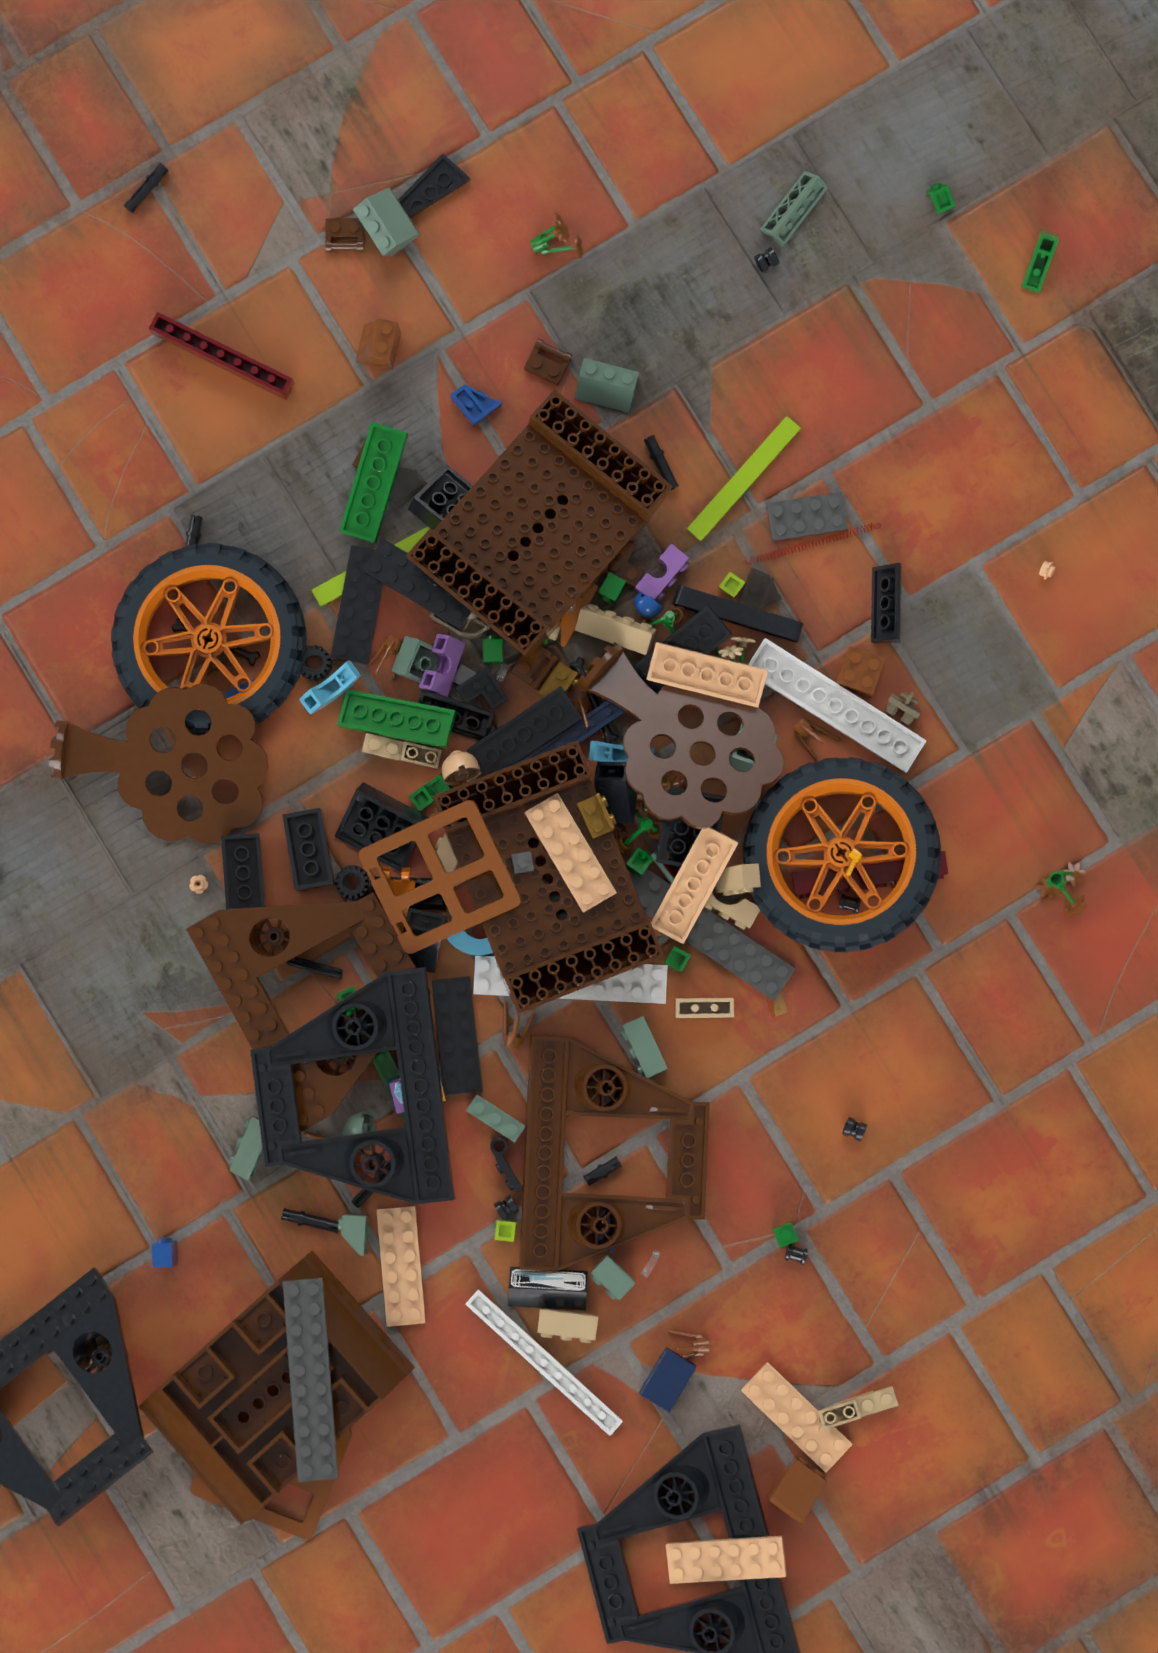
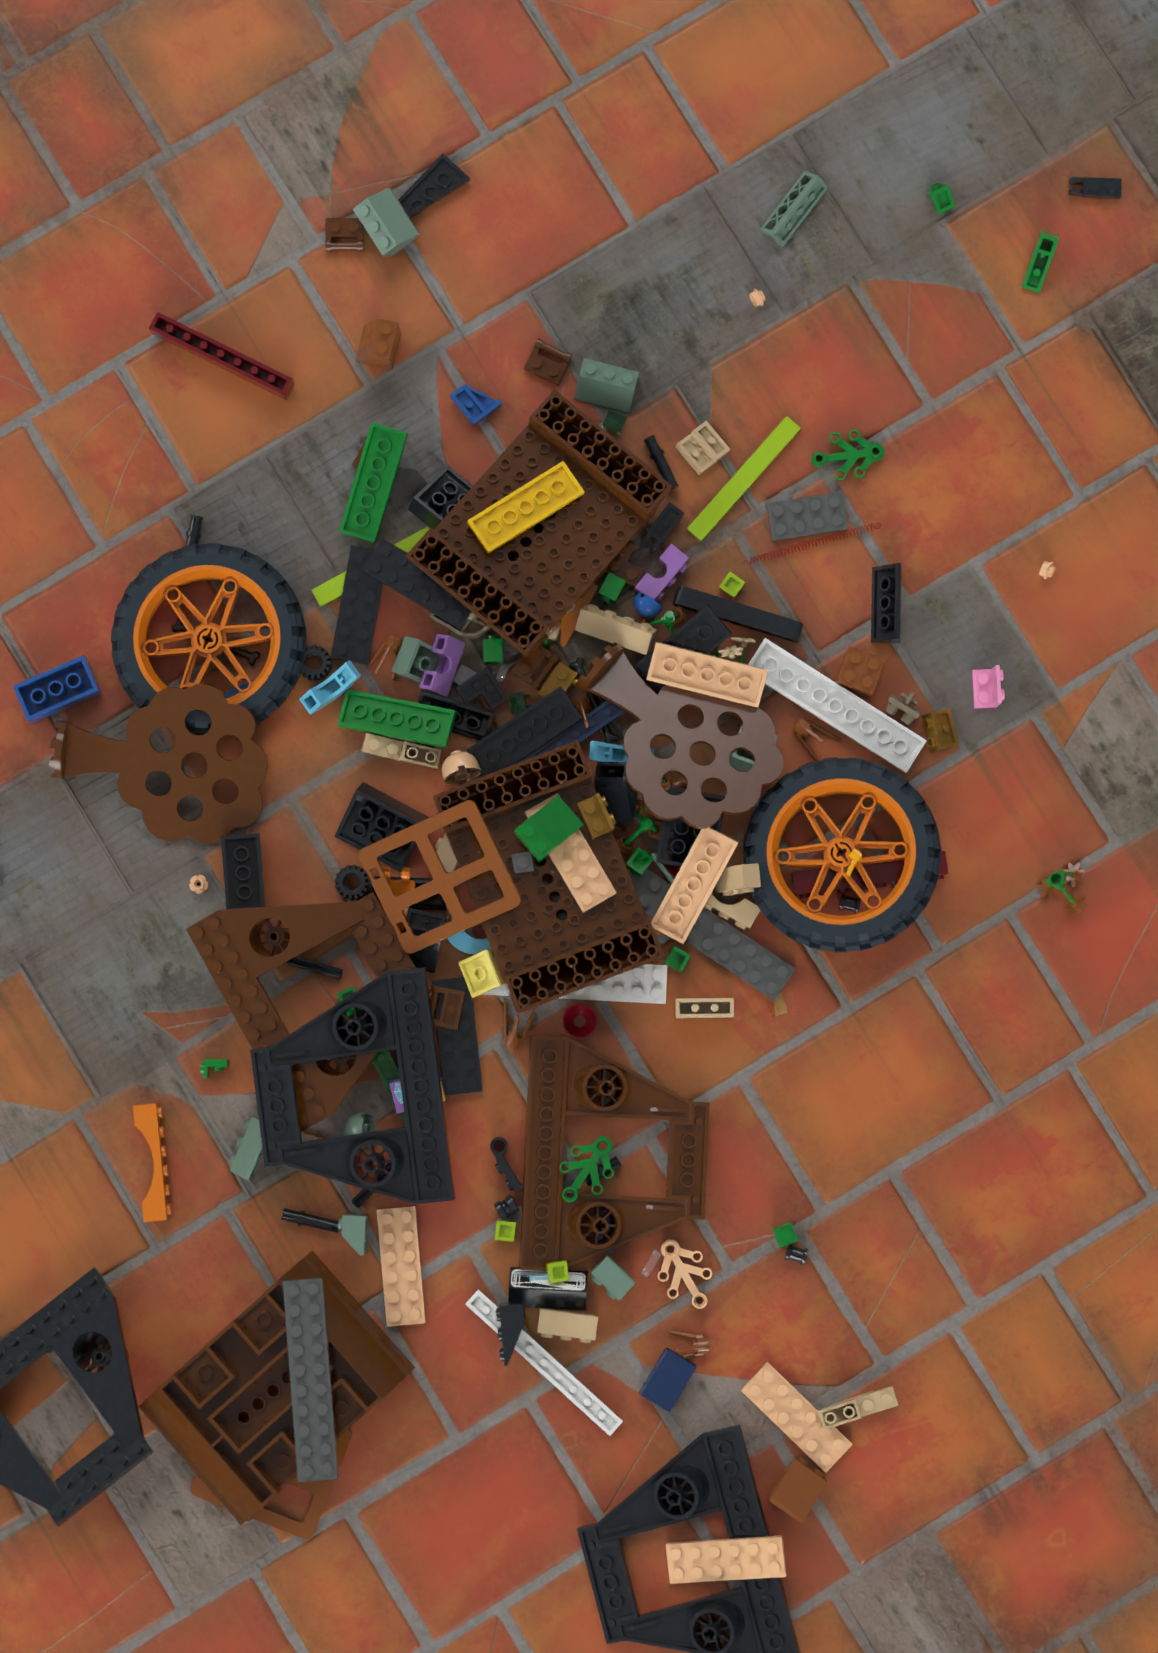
(57, 689): none -> blue brick
(147, 1120): none -> orange arch
(148, 185): black pin -> none
(164, 1253): blue brick -> none
(216, 1064): none -> green bracket
(308, 849): black brick -> none
(424, 795): green slope -> none
(451, 1006): none -> reddish brown plate
(481, 973): none -> light yellow plate
(495, 1118): sand green brick -> none
(512, 1322): none -> black slope
(518, 703): none -> clear green tile
(525, 507): none -> yellow plate
(548, 828): none -> green slope
(557, 1271): none -> lime plate
(560, 230): plant -> none
(568, 1021): none -> dark red piece
(588, 1166): none -> green plant
(614, 422): none -> clear green slope
(643, 1047): sand green brick -> none
(663, 526): none -> black hinge
(682, 1270): none -> light nougat plant
(702, 448): none -> tan slope
(757, 298): none -> light nougat plate
(759, 590): clear smoke slope -> none
(766, 260): black wheel -> none
(850, 455): none -> green plant
(859, 1129): black wheel -> none
(940, 730): none -> pearl gold bracket
(987, 687): none -> bright pink bracket
(1096, 187): none -> black hinge

